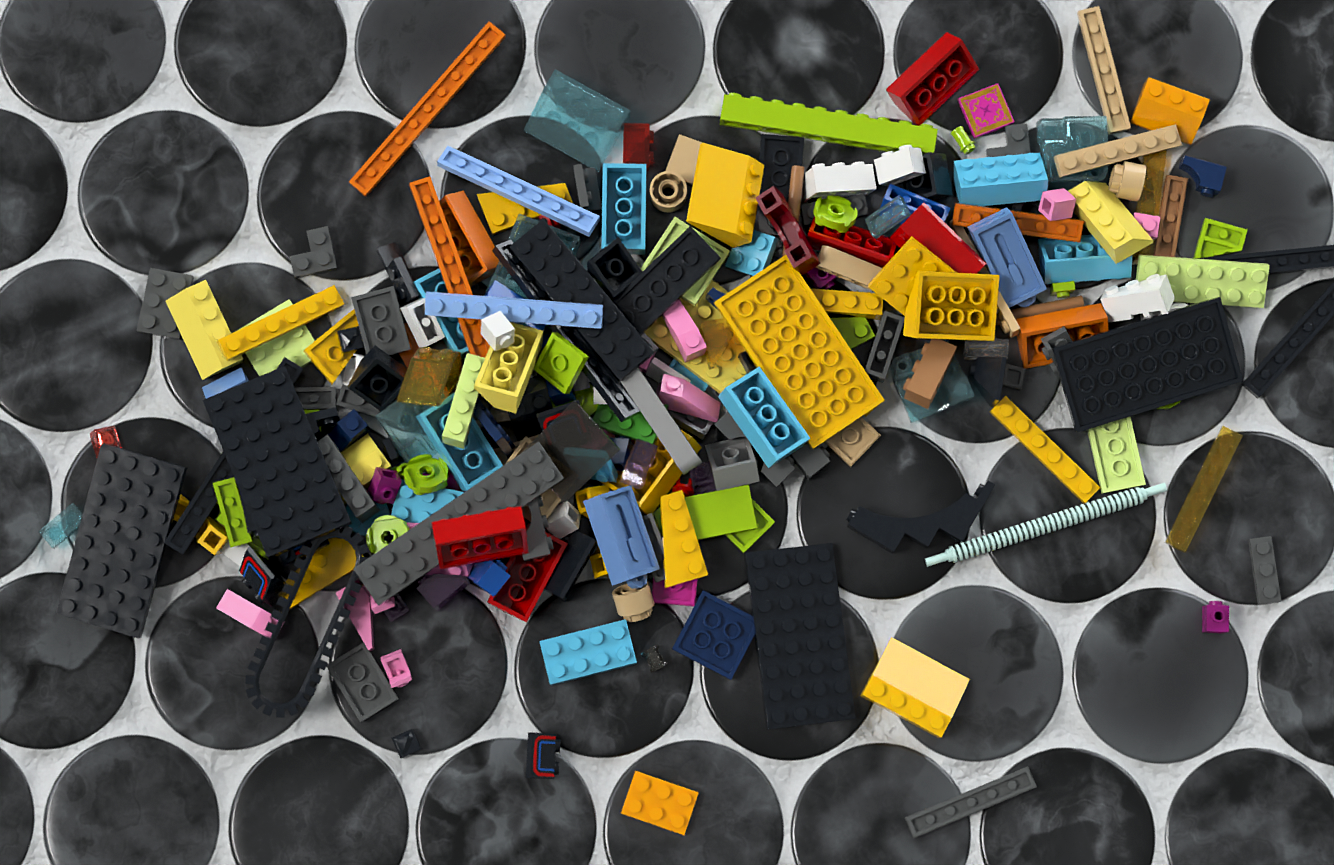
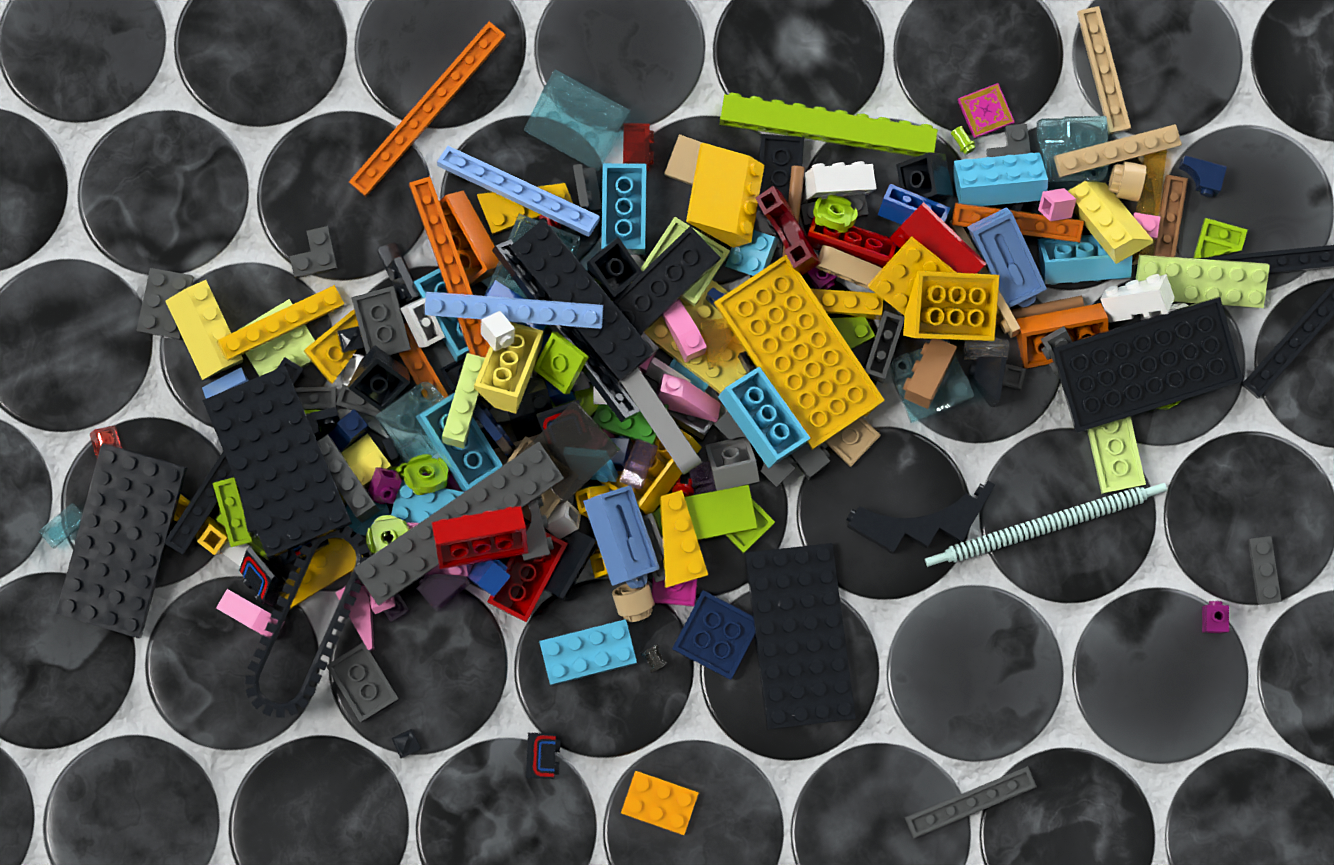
(396, 668): bright pink bracket -> none
(430, 376): clear yellow slope -> none
(668, 180): tan piece -> none
(887, 216): clear light blue plate -> none
(899, 165): white brick -> none
(915, 688): yellow slope -> none
(933, 78): red slope -> none
(1045, 449): yellow plate -> none
(1062, 289): lime plate -> none
(1167, 105): light orange slope -> none
(1203, 489): clear yellow plate -> none

